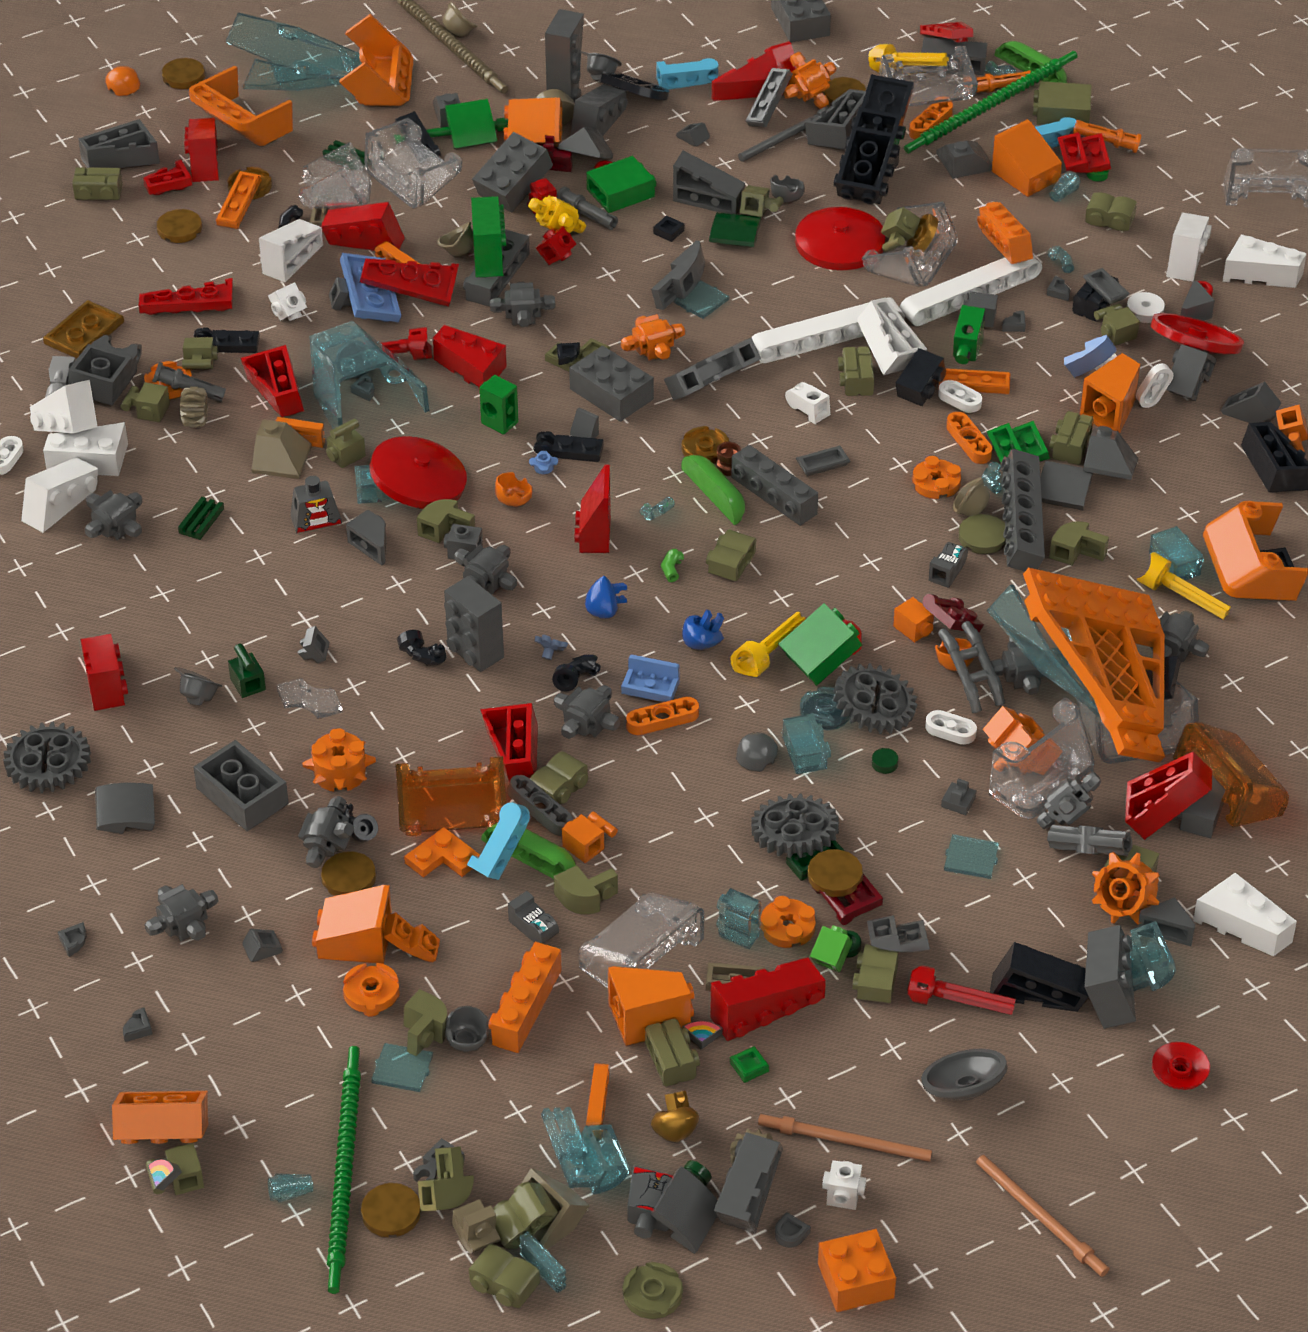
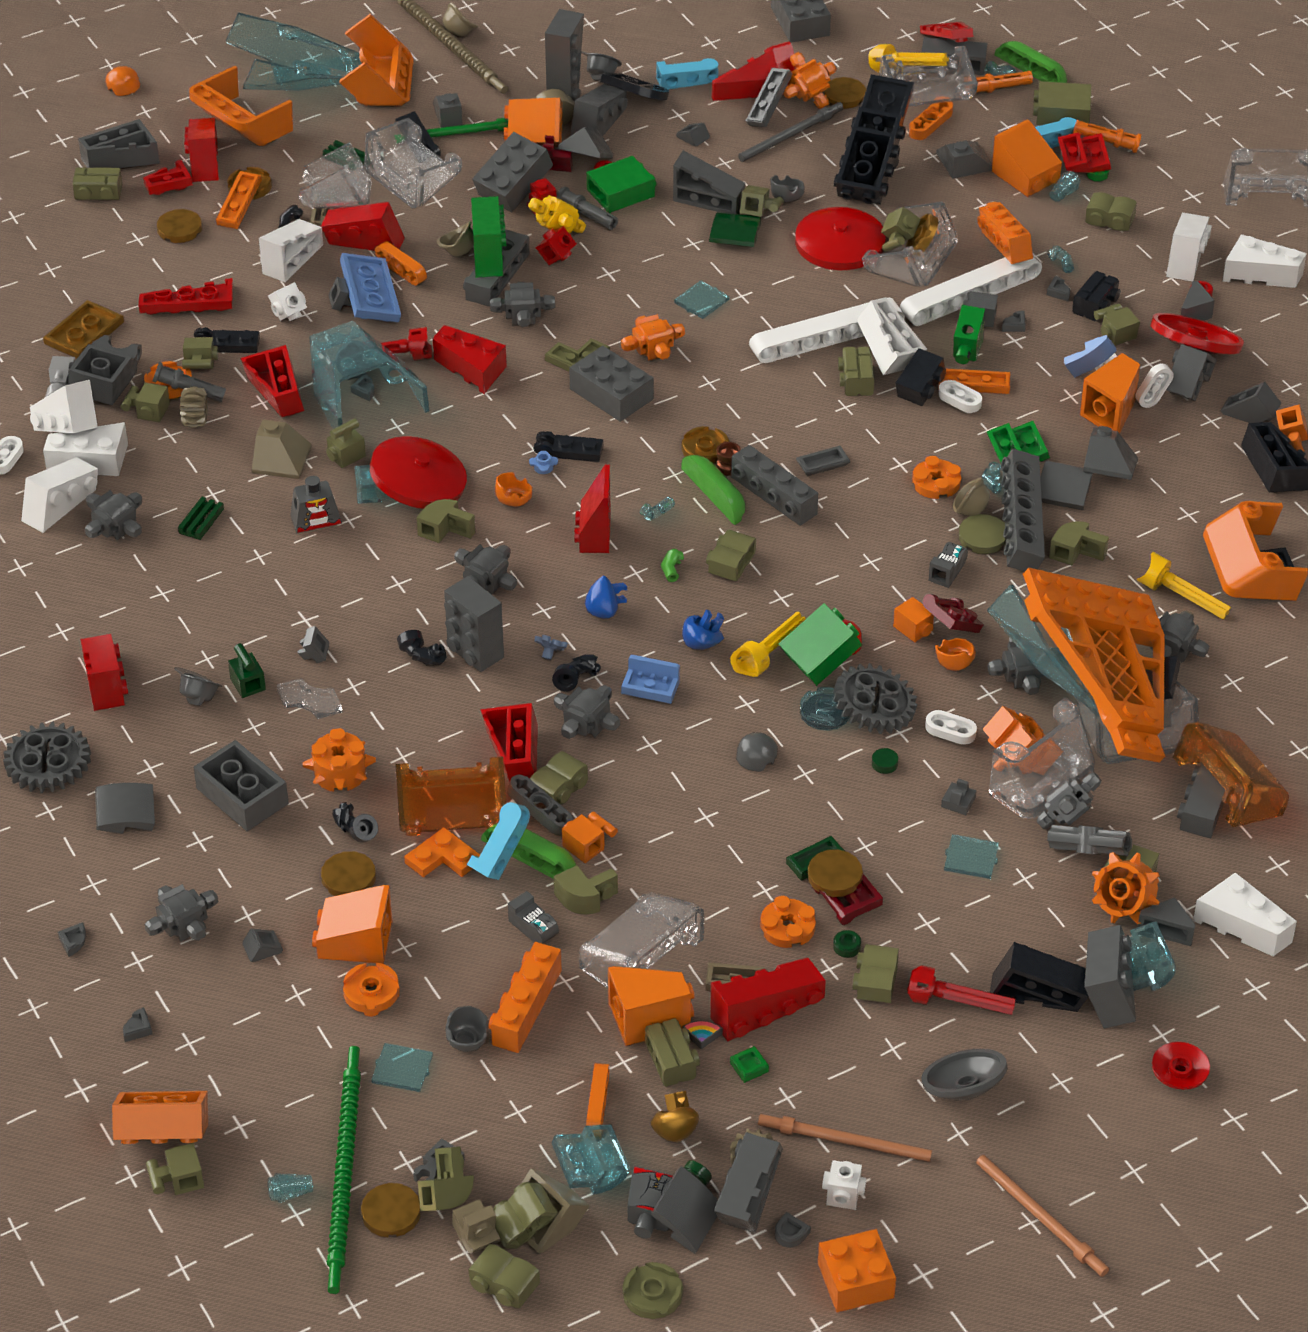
(163, 1173): tile -> none
(183, 73): pearl gold tile -> none
(307, 428): orange tile -> none
(326, 832): dark grey piece -> none
(368, 535): dark grey slope -> none
(413, 940): orange slope -> none
(422, 281): red wing -> none
(426, 1019): olive brick -> none
(462, 537): dark grey brick -> none
(471, 123): green slope -> none
(498, 404): green brick -> none
(538, 1256): clear light blue tile -> none
(567, 352): black tile -> none
(569, 1134): clear light blue tile -> none
(585, 424): dark grey slope -> none
(644, 714): orange beam -> none
(669, 228): black tile -> none
(683, 278): dark grey slope -> none
(712, 368): dark grey arch -> none
(739, 918): clear light blue brick -> none
(795, 825): dark grey gear -> none
(805, 743): clear light blue brick -> none
(810, 401): white leg -> none
(831, 948): bright green brick -> none
(834, 124): dark grey wedge -> none
(898, 938): dark grey slope -> none
(968, 428): orange beam -> none
(969, 680): dark grey piece -> none
(991, 101): green hose -> none
(1071, 437): olive brick -> none
(1106, 286): dark grey tile -> none
(1145, 305): white piece -> none
(1165, 793): red wedge -> none
(1176, 547): clear light blue brick -> none

